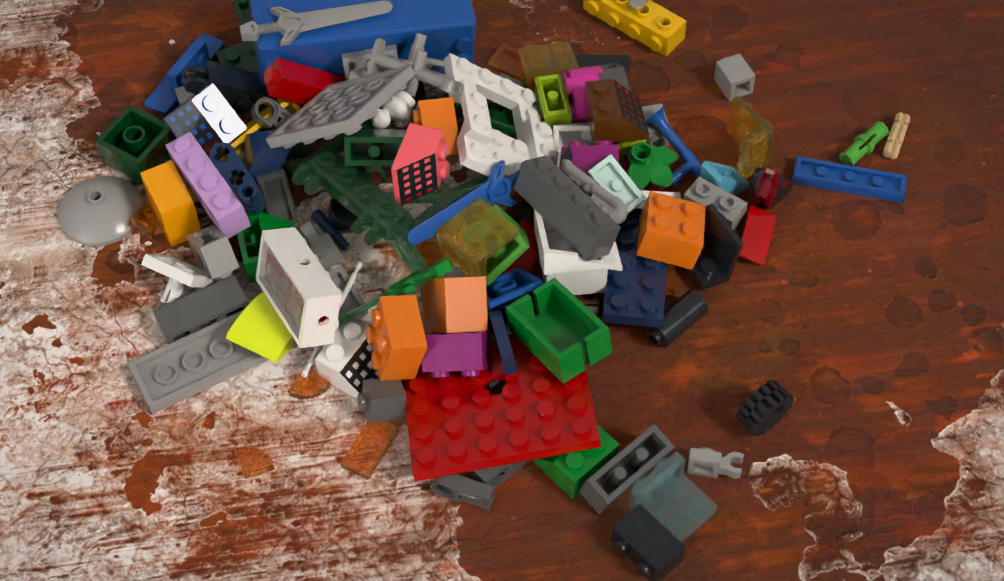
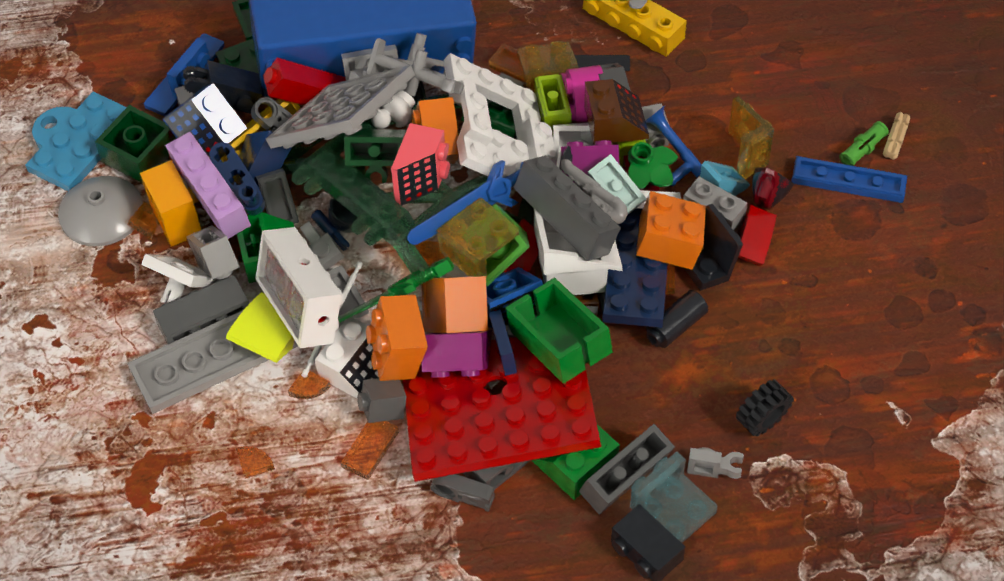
(69, 147): none -> dark azure plate
(292, 23): light grey sword -> none
(734, 77): light grey brick -> none

